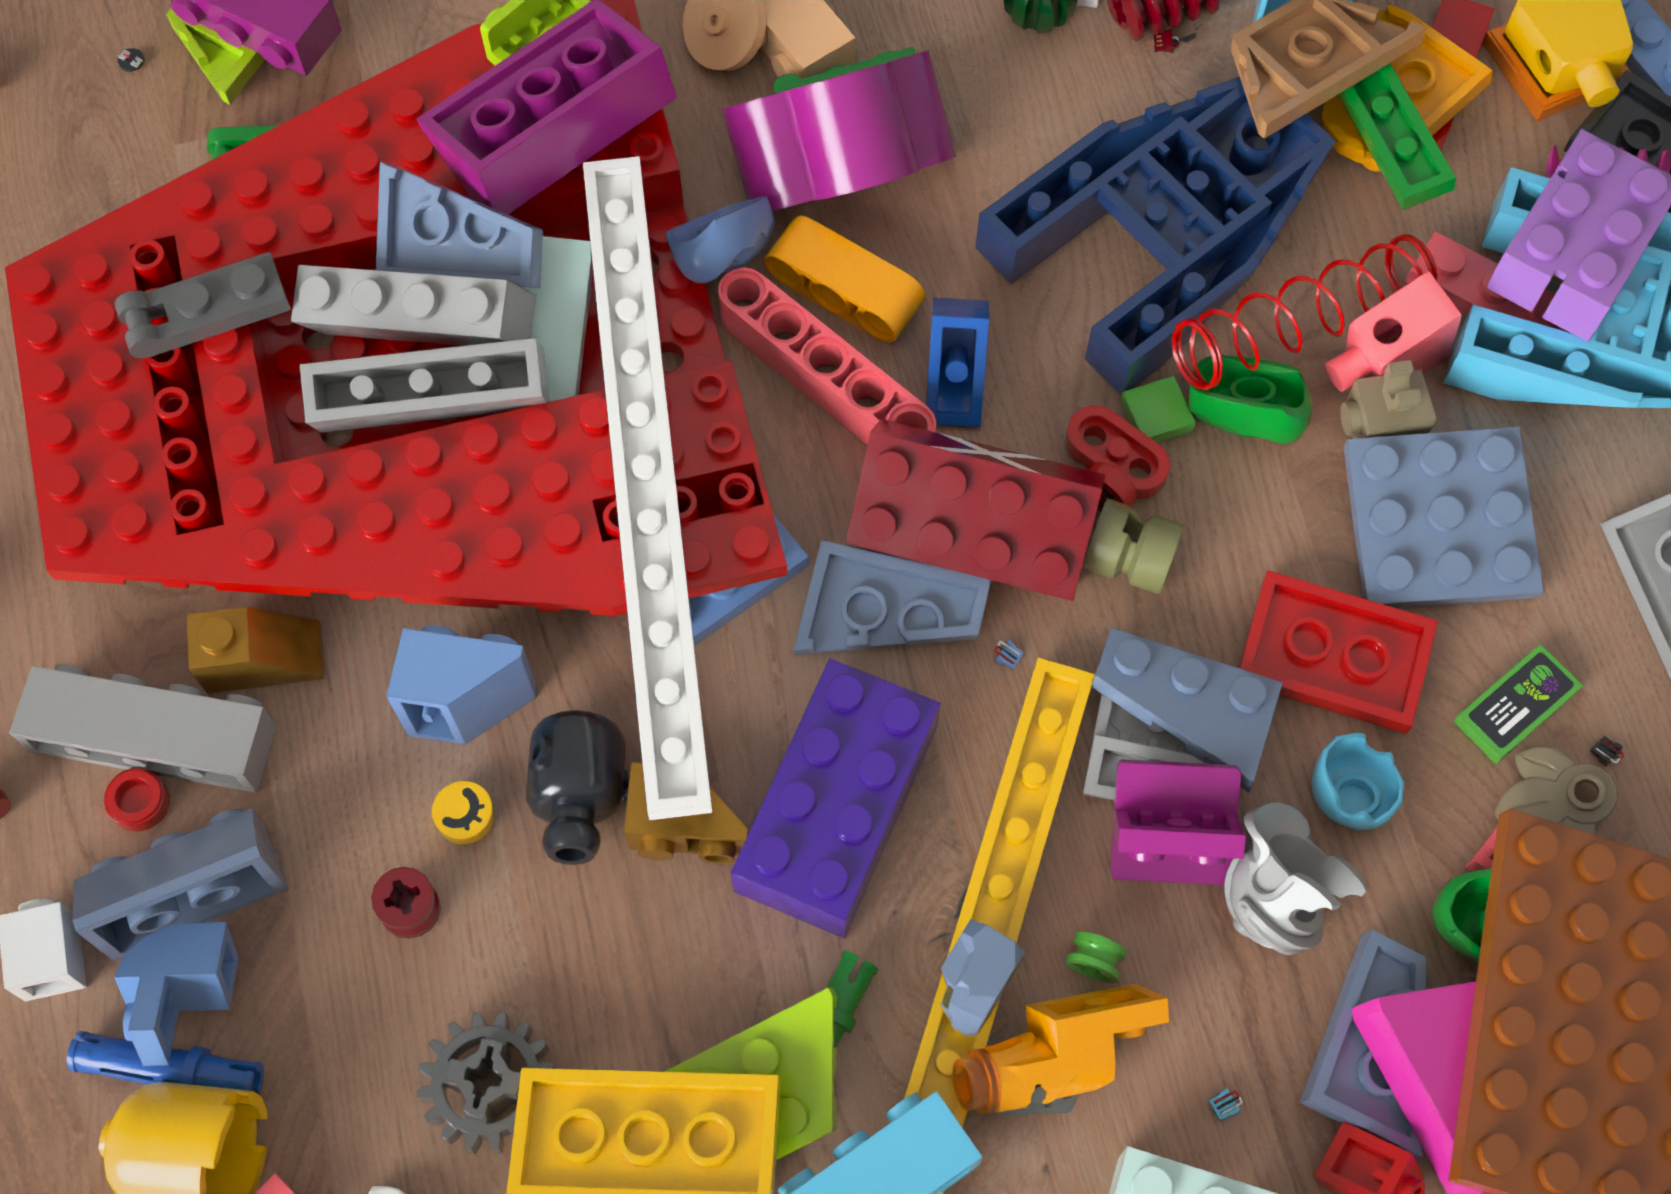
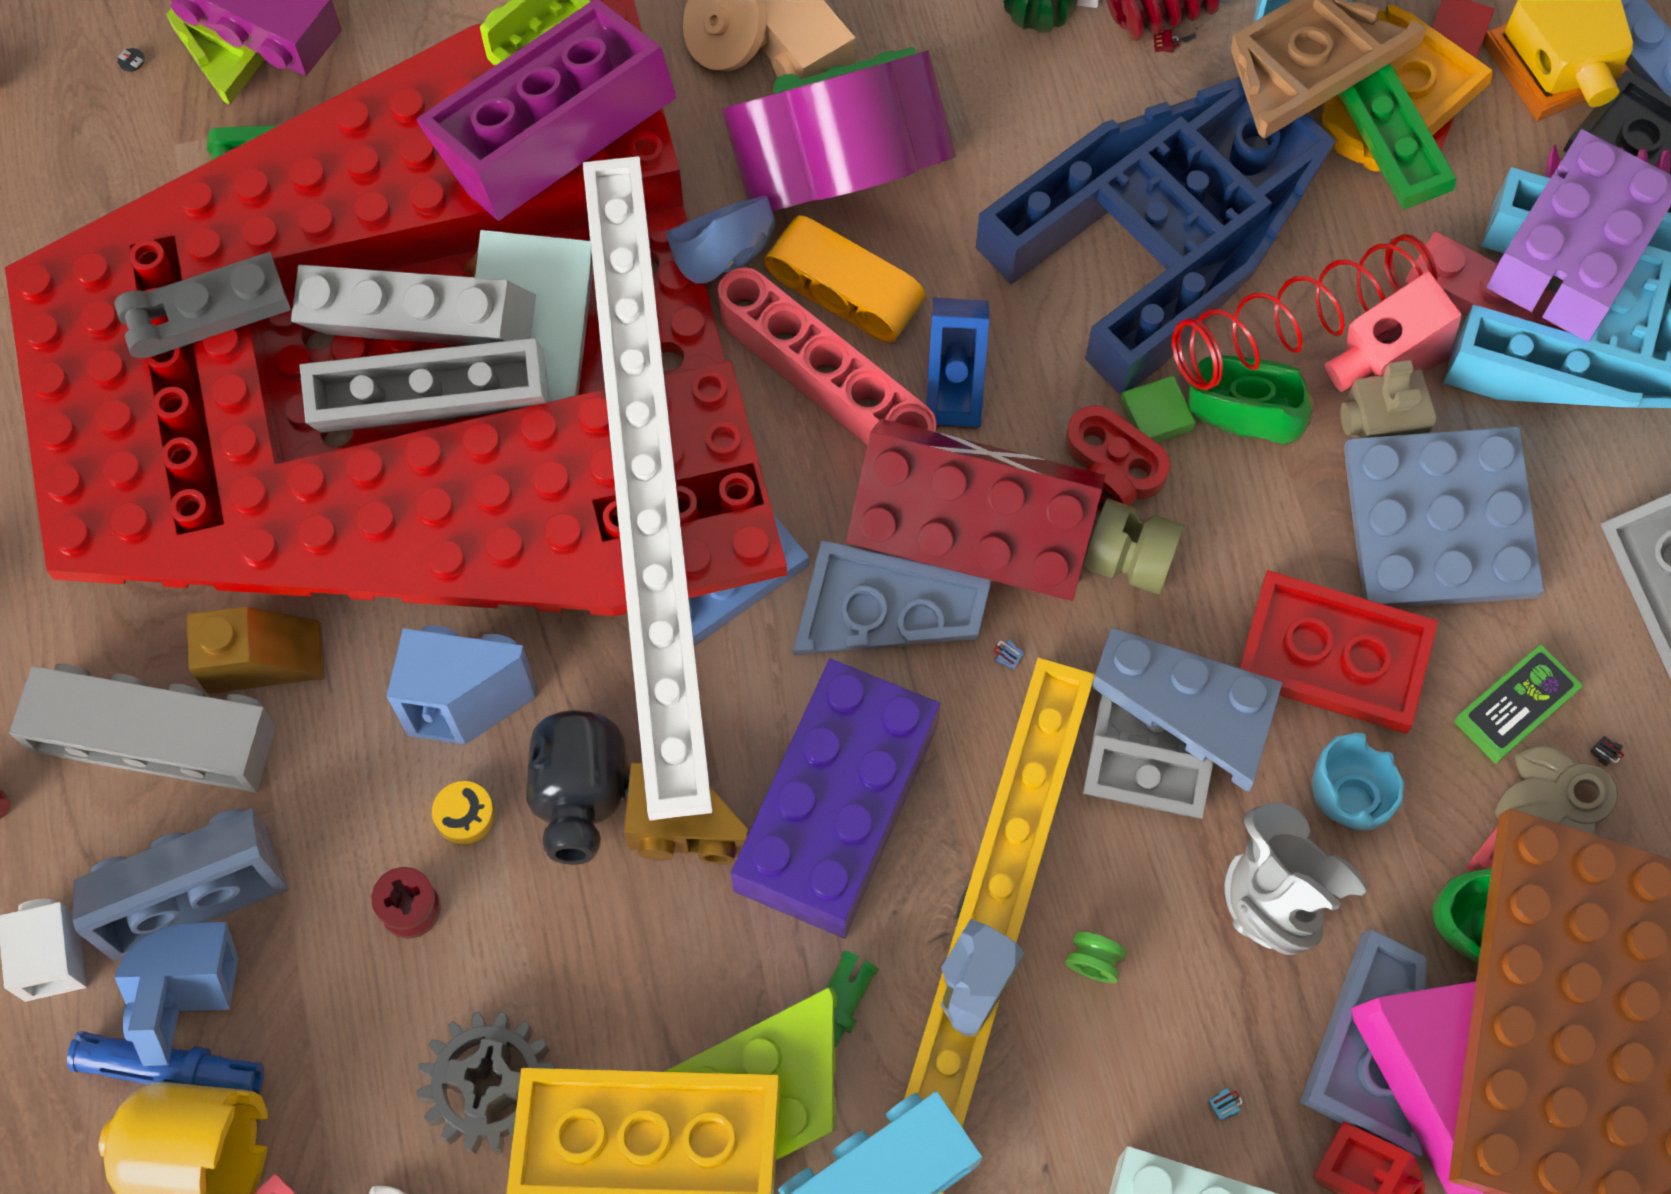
(136, 799): red tile -> none
(449, 234): sand blue wing -> none
(1060, 1056): light orange plate -> none
(1176, 822): magenta bracket -> none

